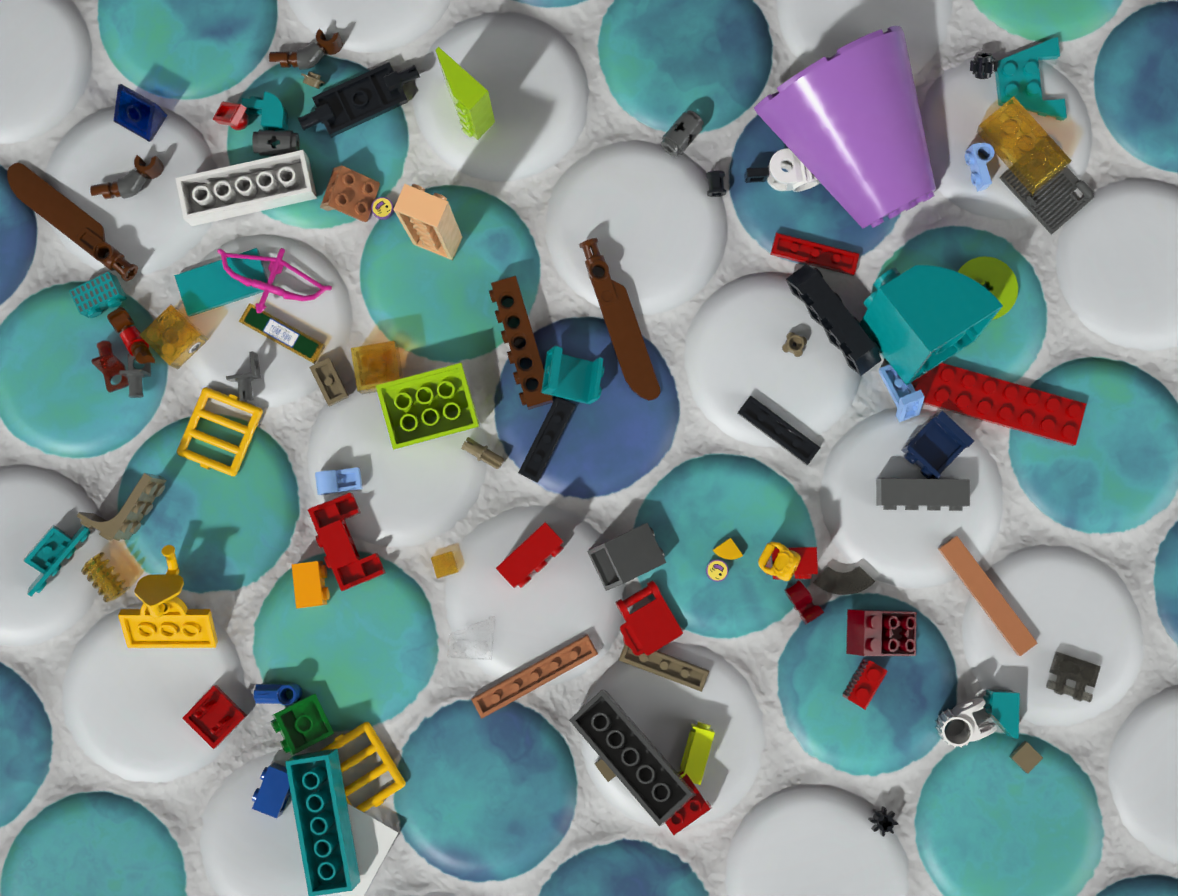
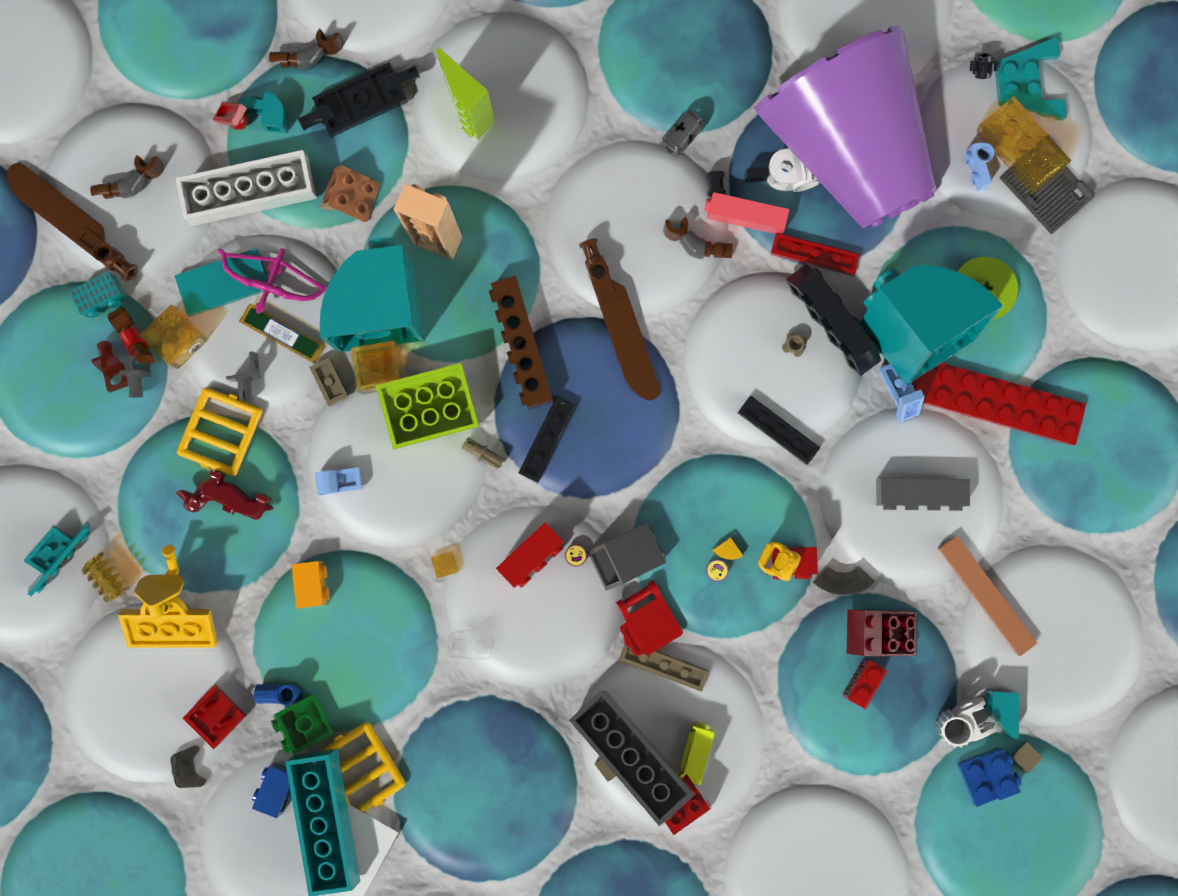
(129, 518): dark tan bracket -> none
(137, 113): clear blue slope -> none
(184, 768): none -> clear smoke piece
(226, 494): none -> dark red animal
(263, 141): dark grey piece -> none
(312, 79): dark tan plate -> none
(338, 543): red bracket -> none
(372, 299): none -> teal brick
(382, 208): tile -> none
(534, 676): nougat tile -> none
(572, 377): teal panel -> none
(576, 555): none -> light yellow tile
(694, 245): none -> reddish brown piece
(746, 213): none -> coral brick
(803, 602): dark red leg -> none
(879, 816): black gear -> none
(936, 445): dark blue panel -> none
(990, 776): none -> blue plate
(1076, 670): clear smoke plate -> none

